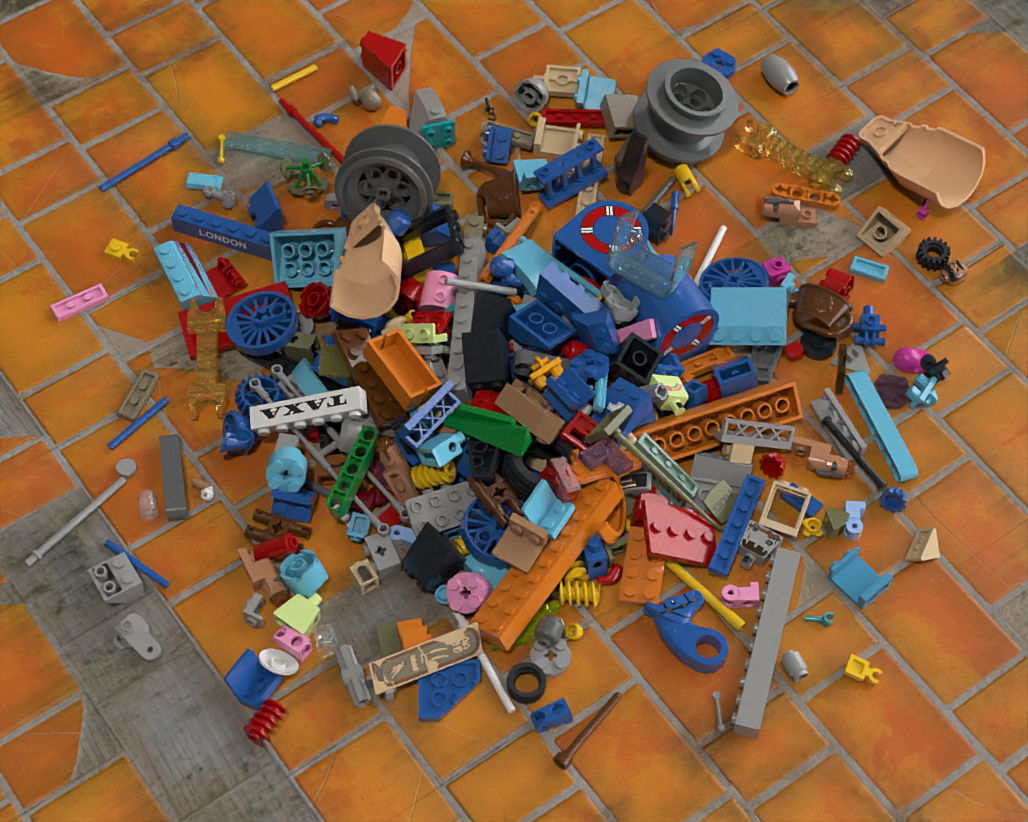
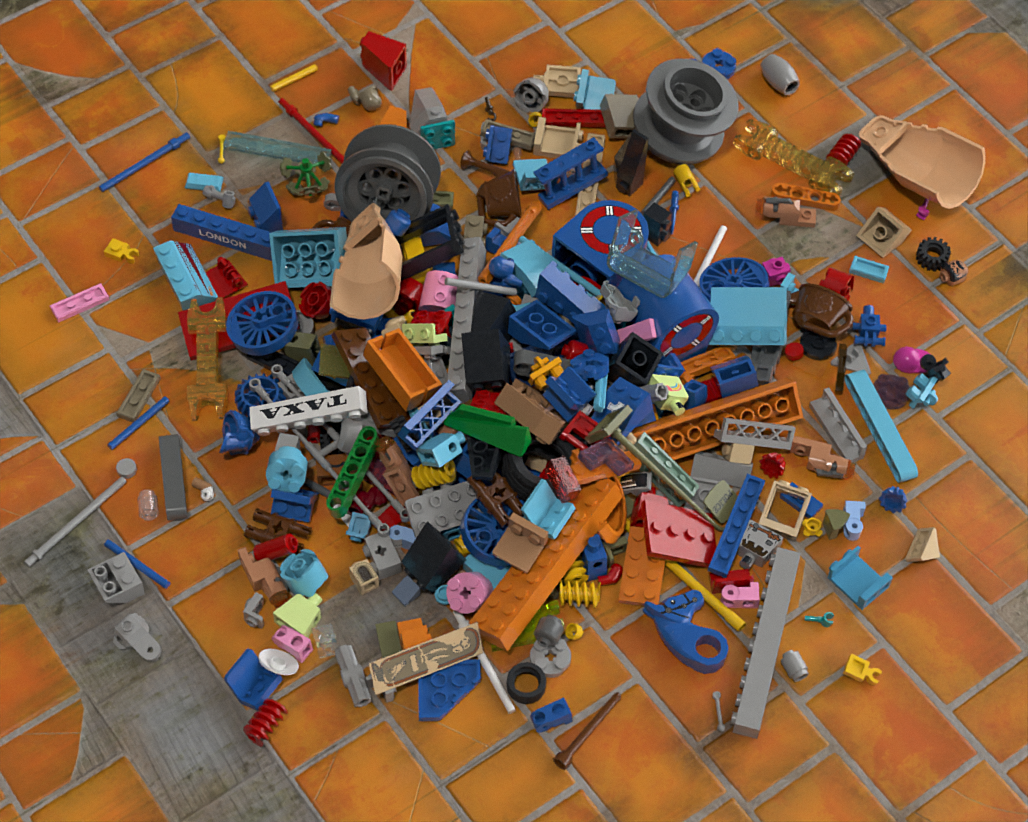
(406, 591): none -> sand blue slope
(738, 578): none -> red panel
(854, 453): black bar -> none

